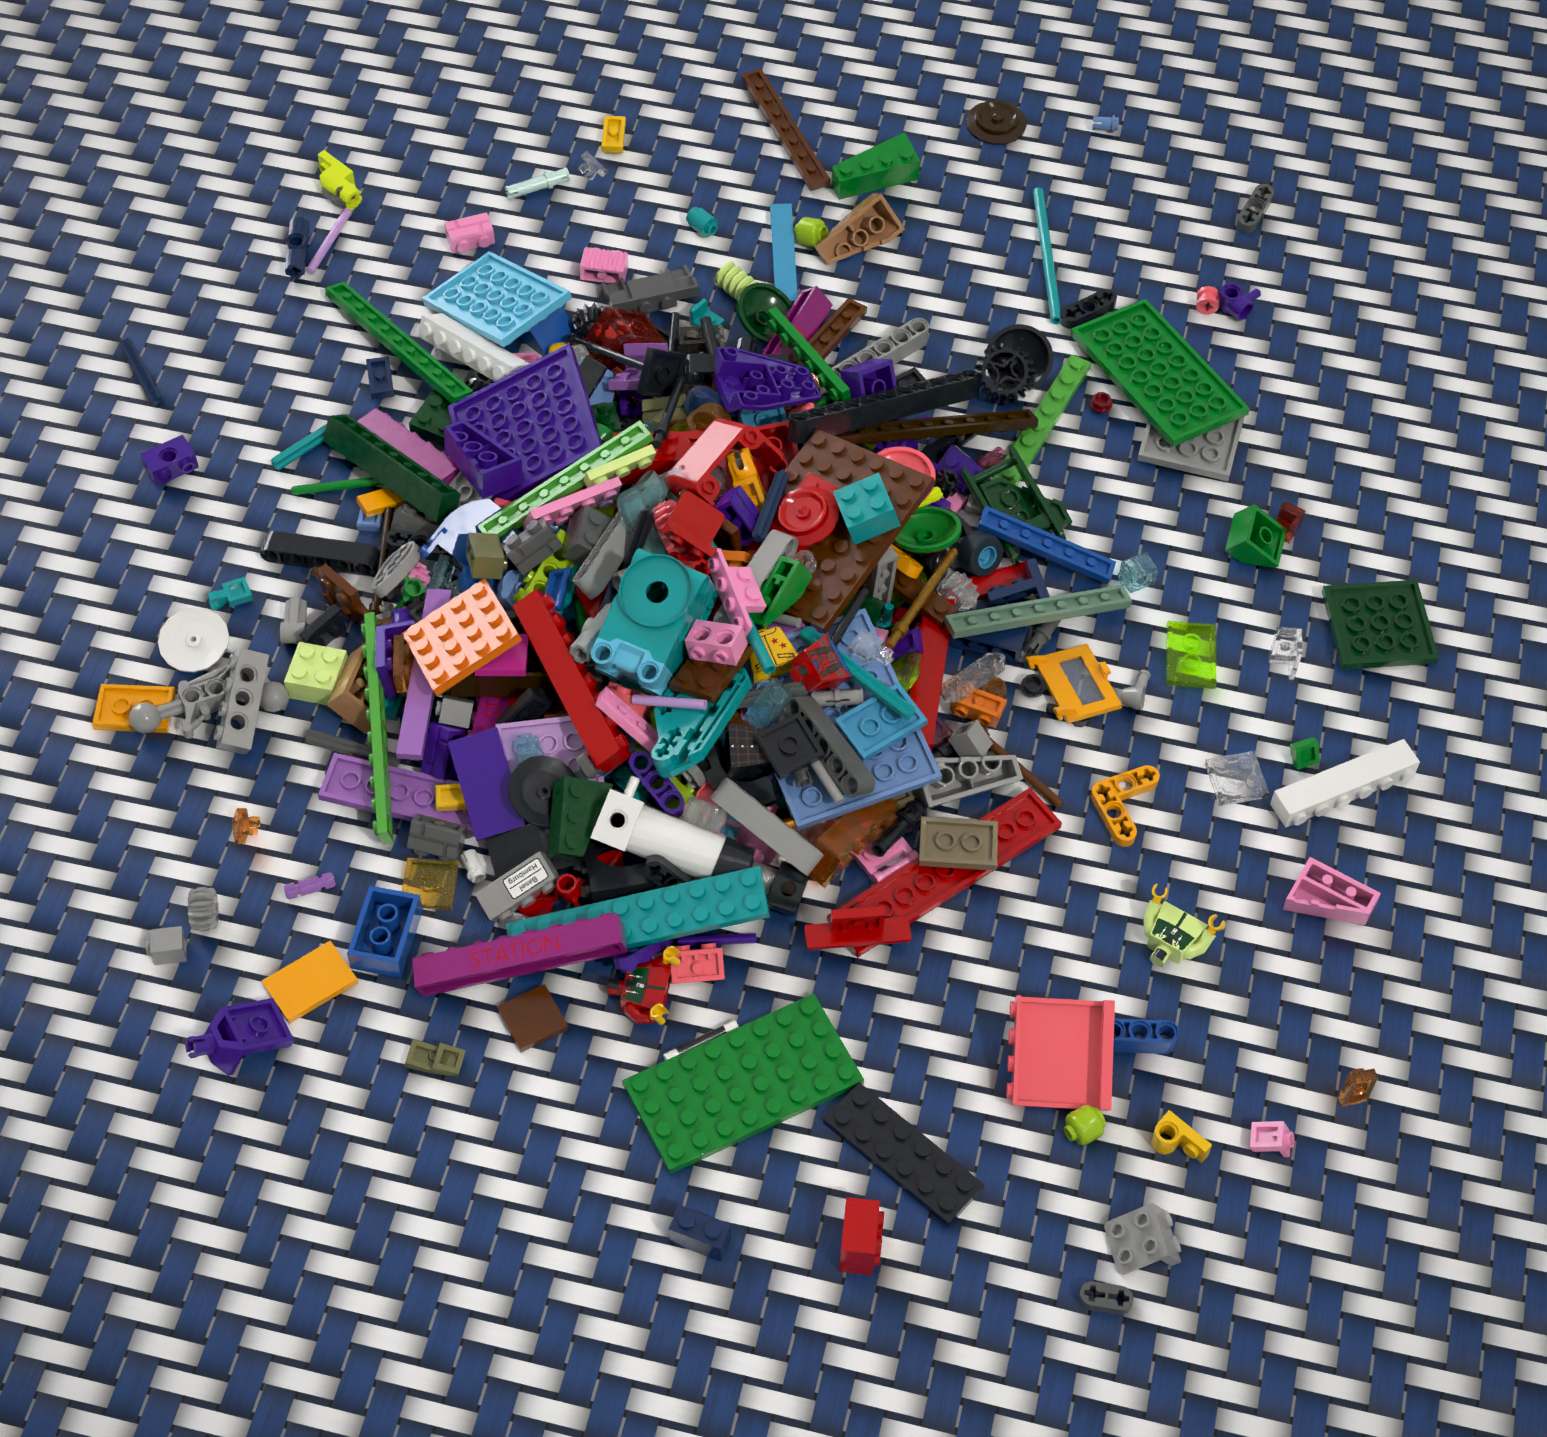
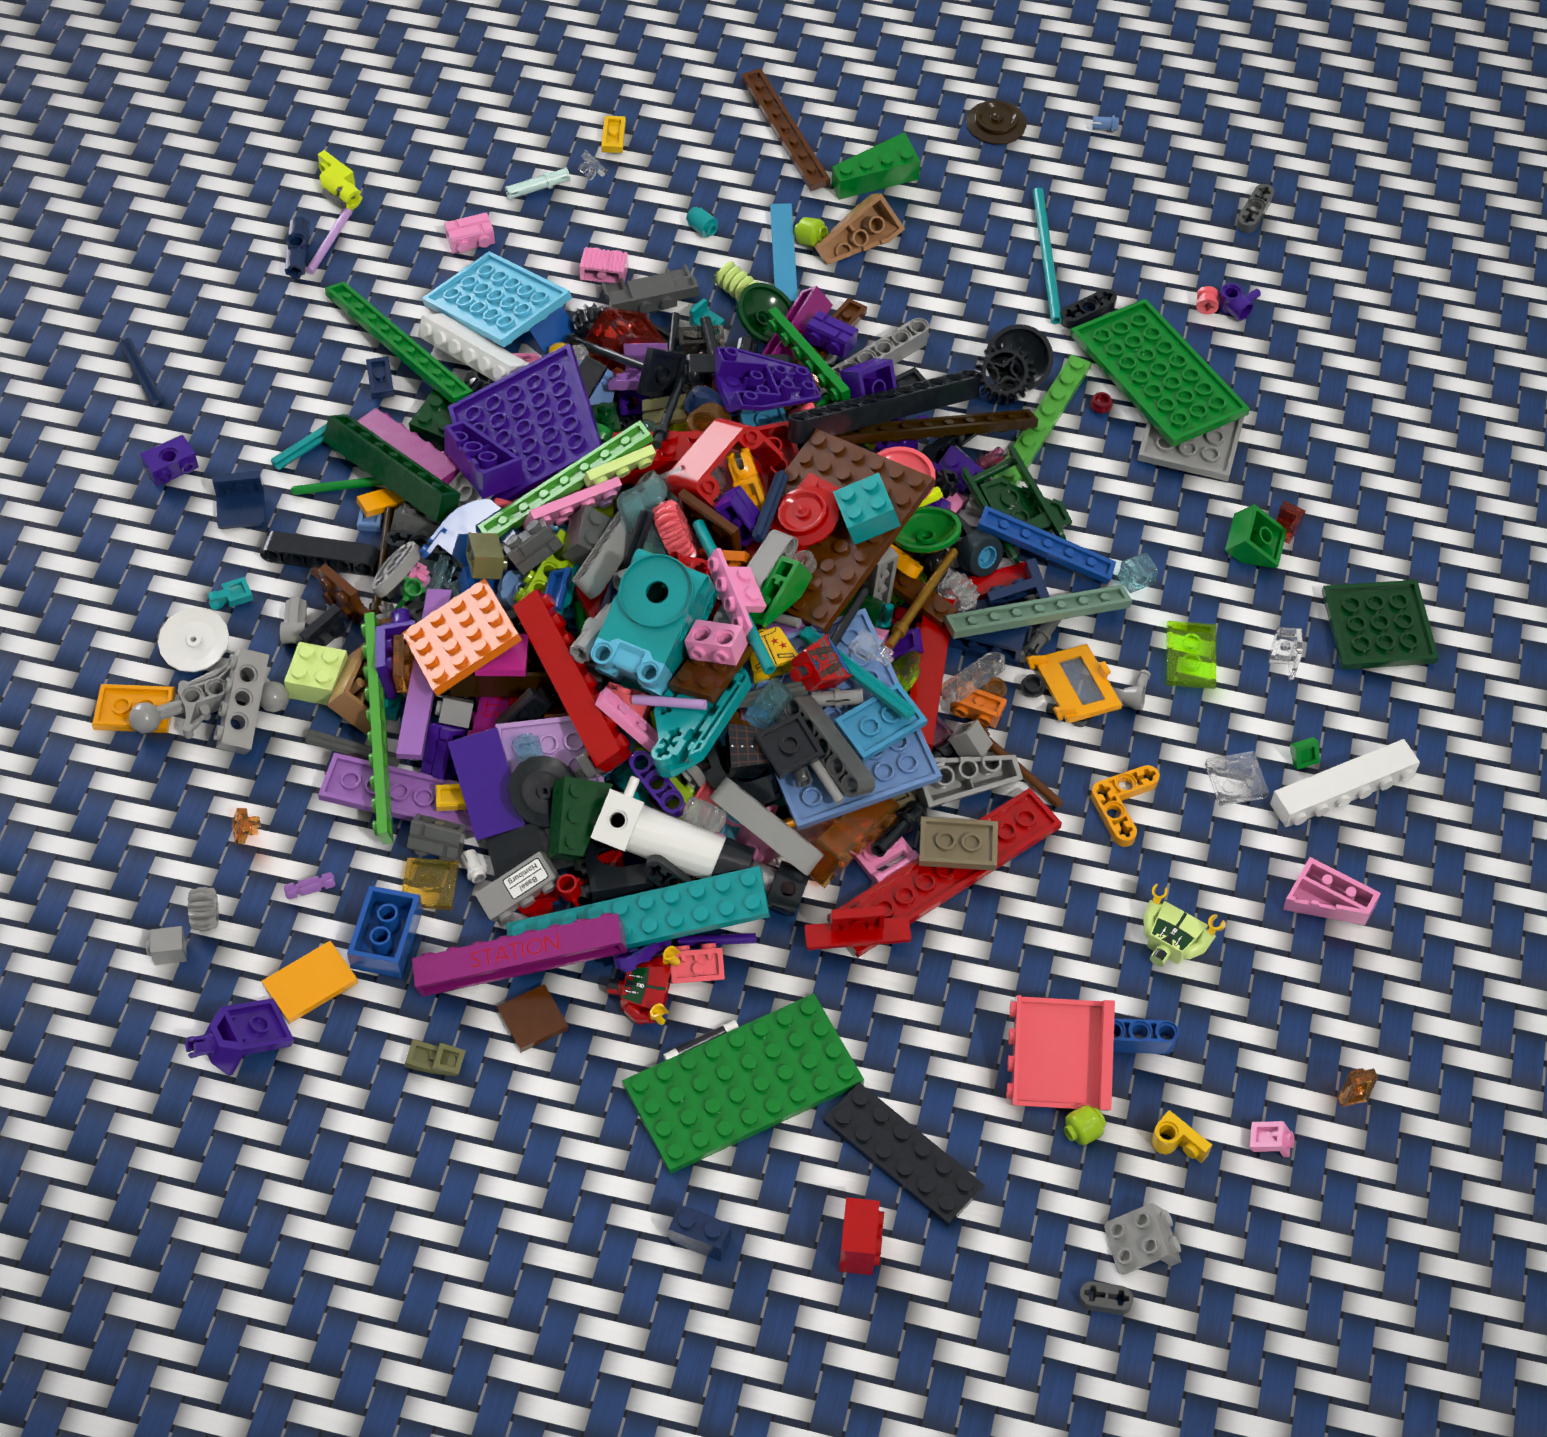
(239, 499): none -> dark blue bracket
(694, 525): red bracket -> none
(831, 334): none -> dark purple brick

